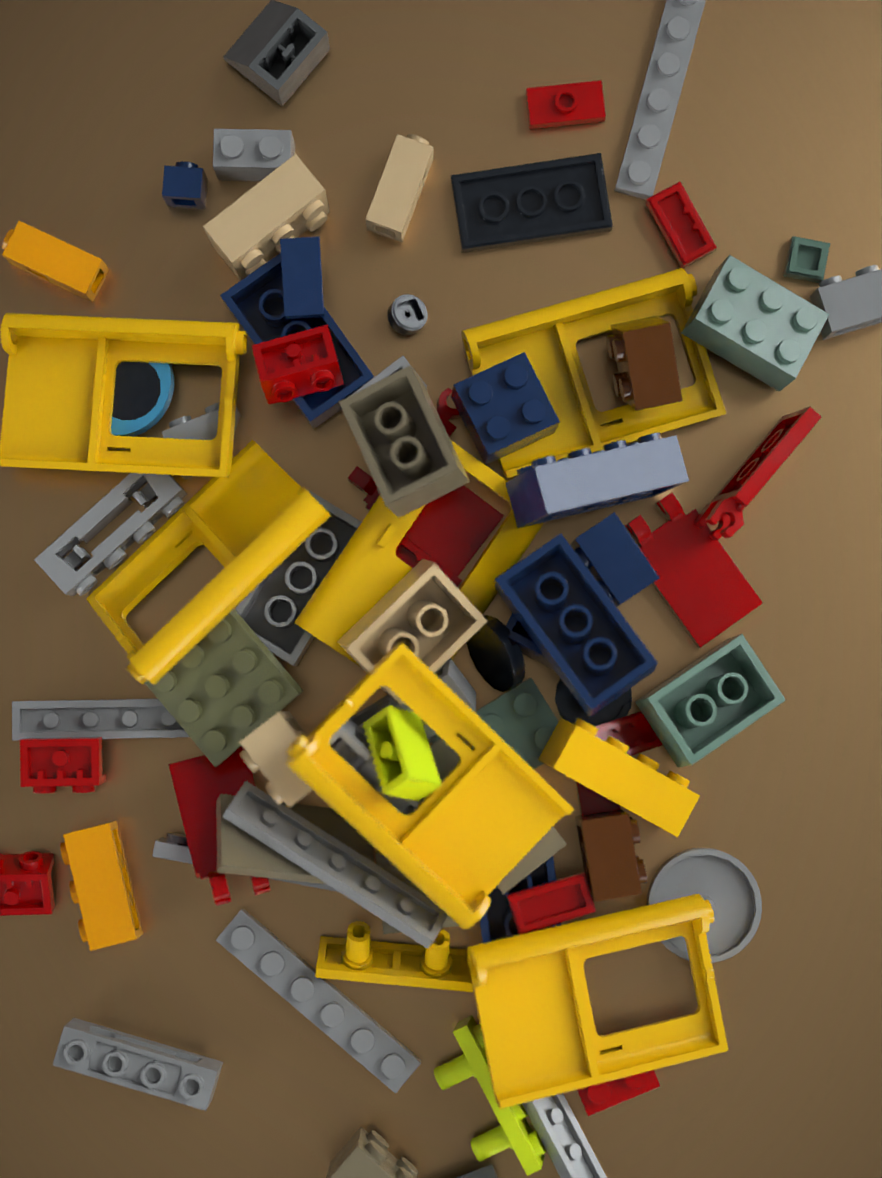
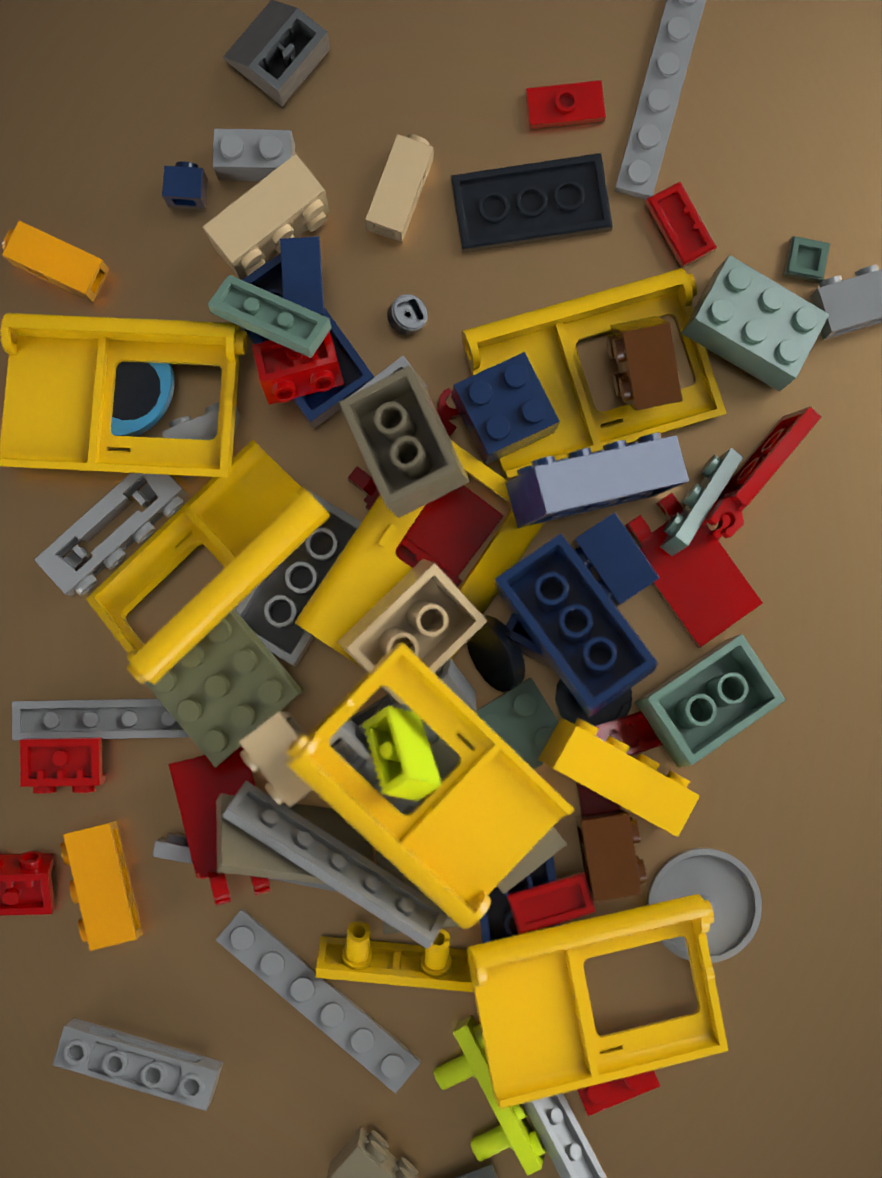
(269, 315): none -> sand green plate
(699, 501): none -> sand green plate

